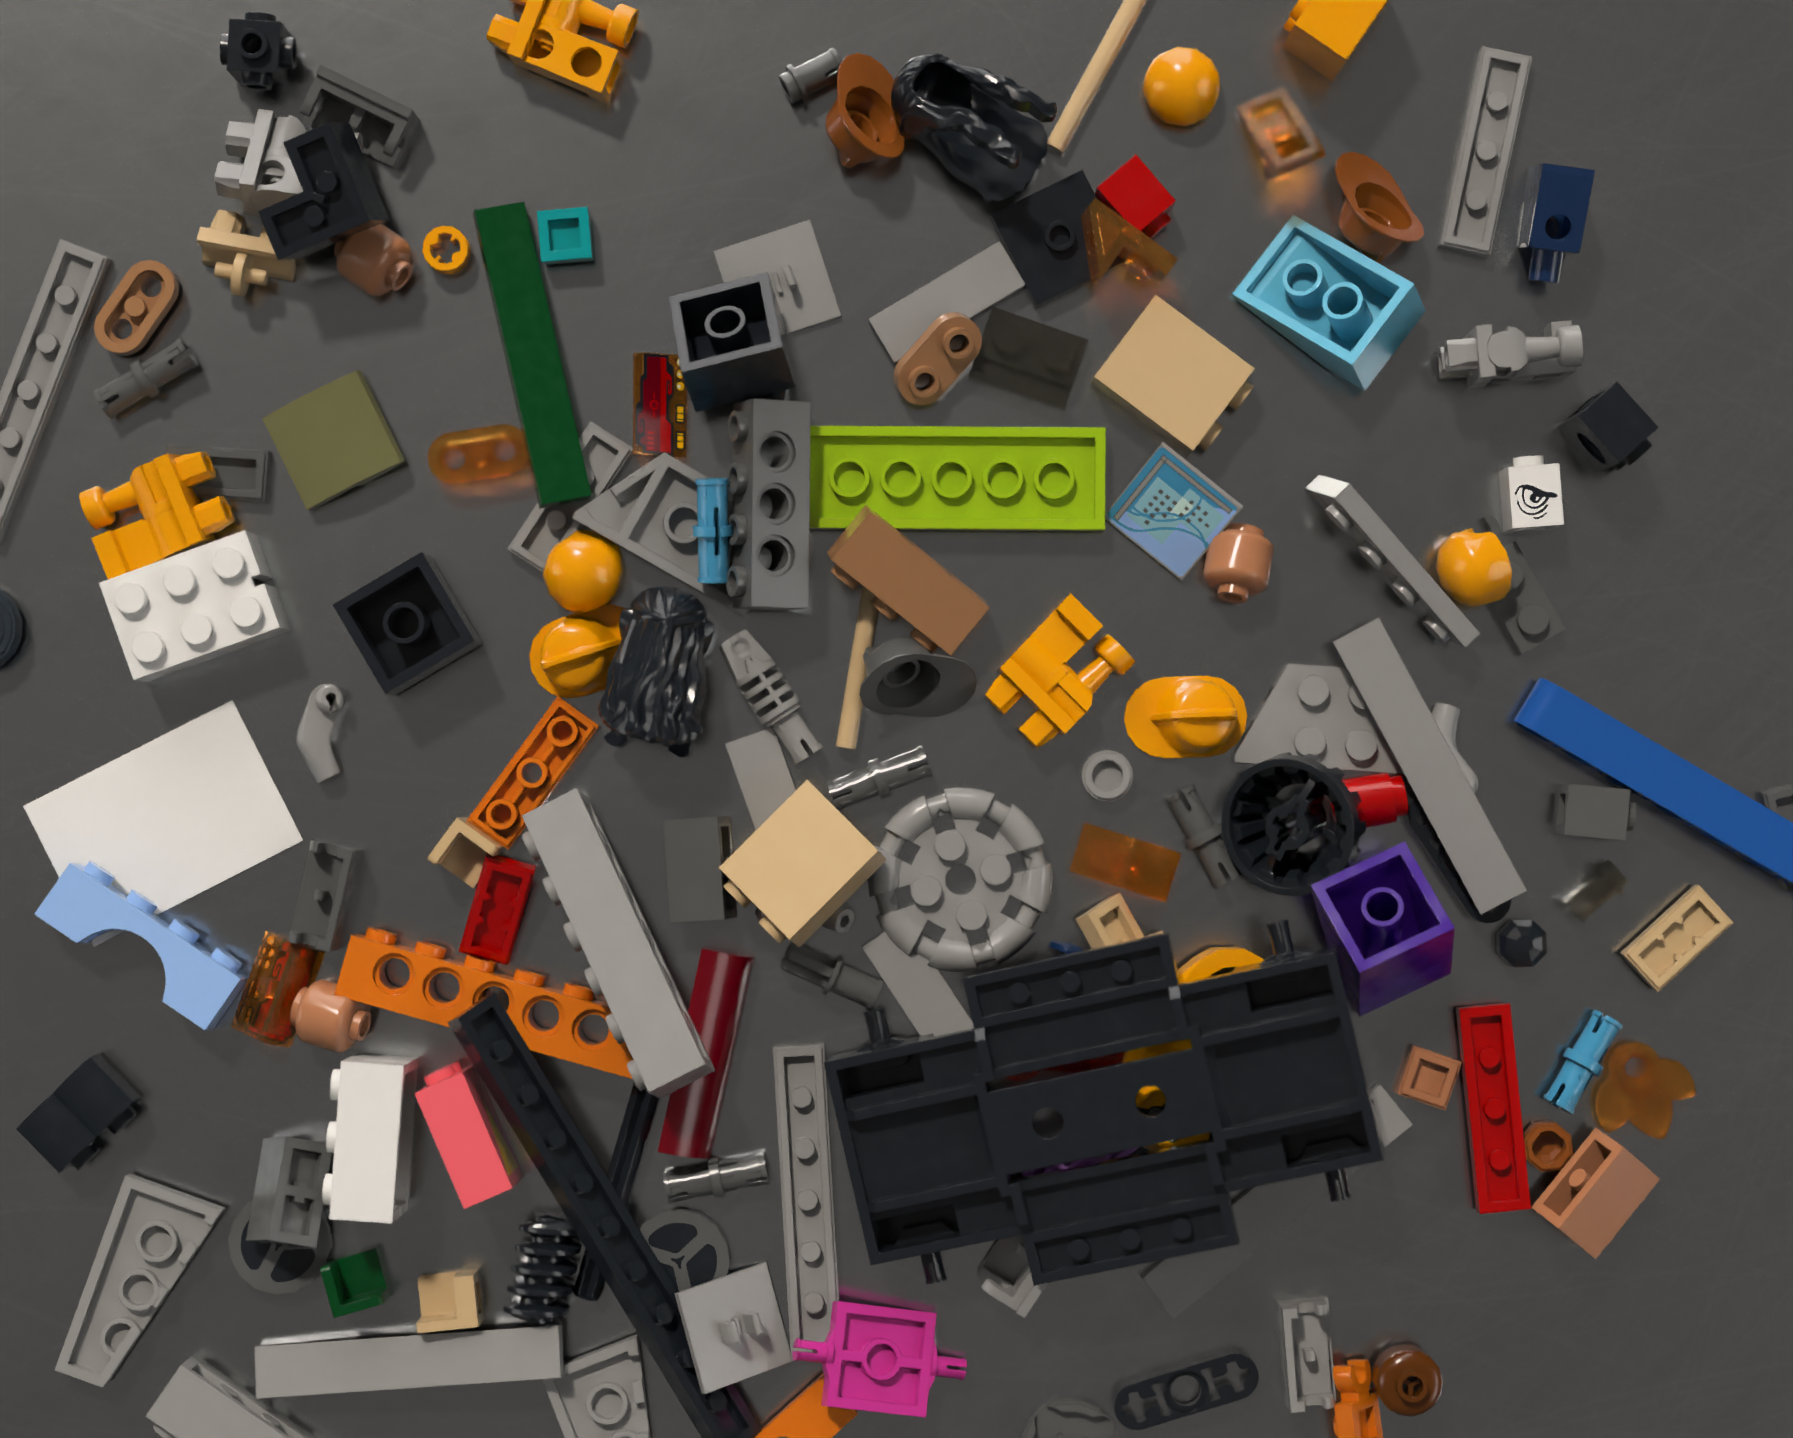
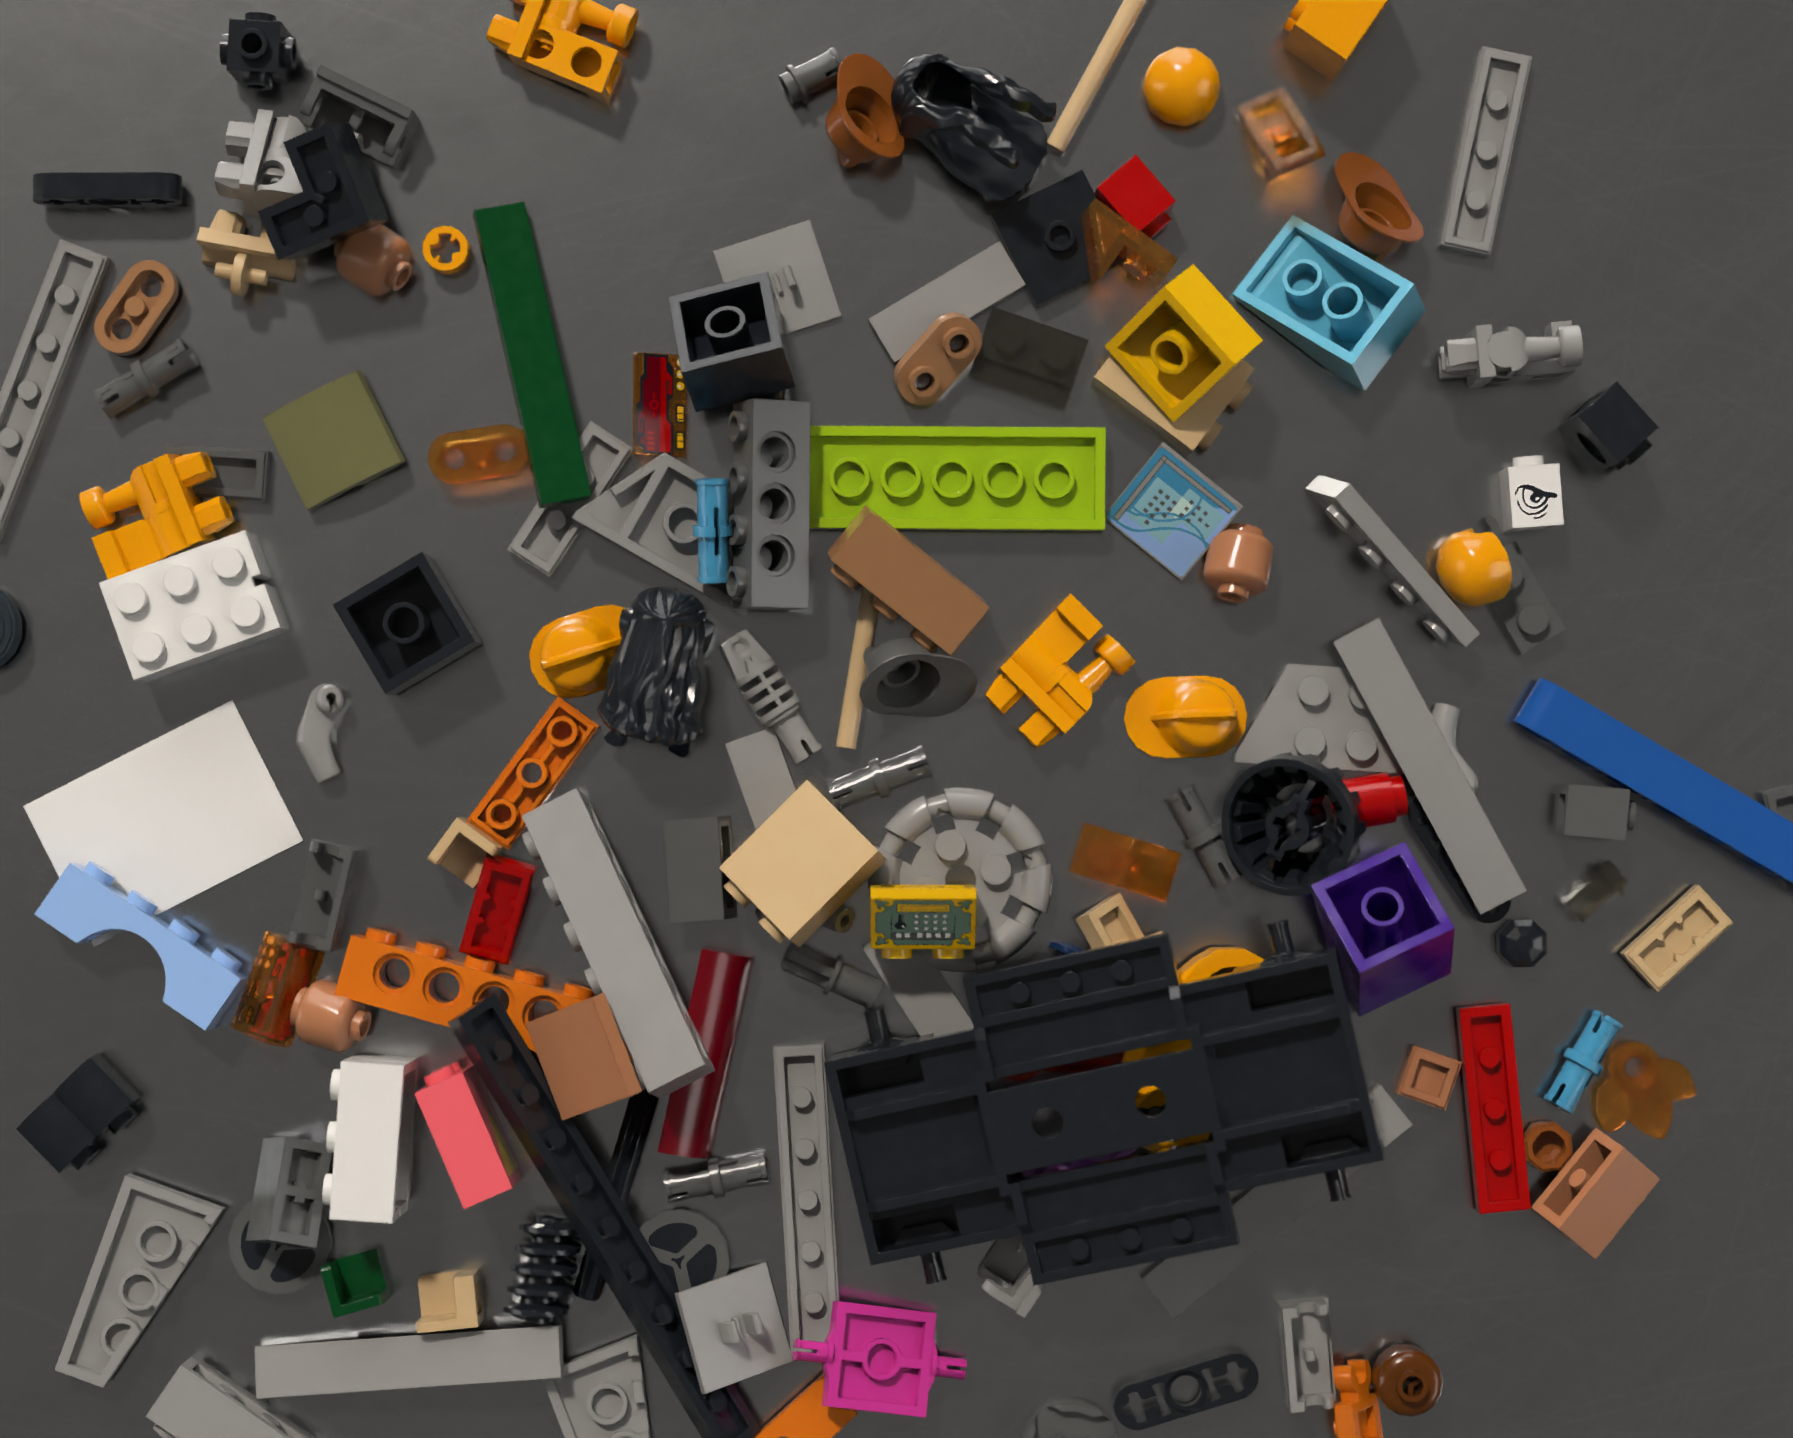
(107, 189): none -> black beam
(565, 235): teal plate -> none
(583, 571): light orange hair -> none
(583, 1056): none -> nougat tile
(922, 918): none -> slope
(1106, 775): light grey tile -> none
(1183, 342): none -> yellow slope
(1565, 197): dark blue torso -> none

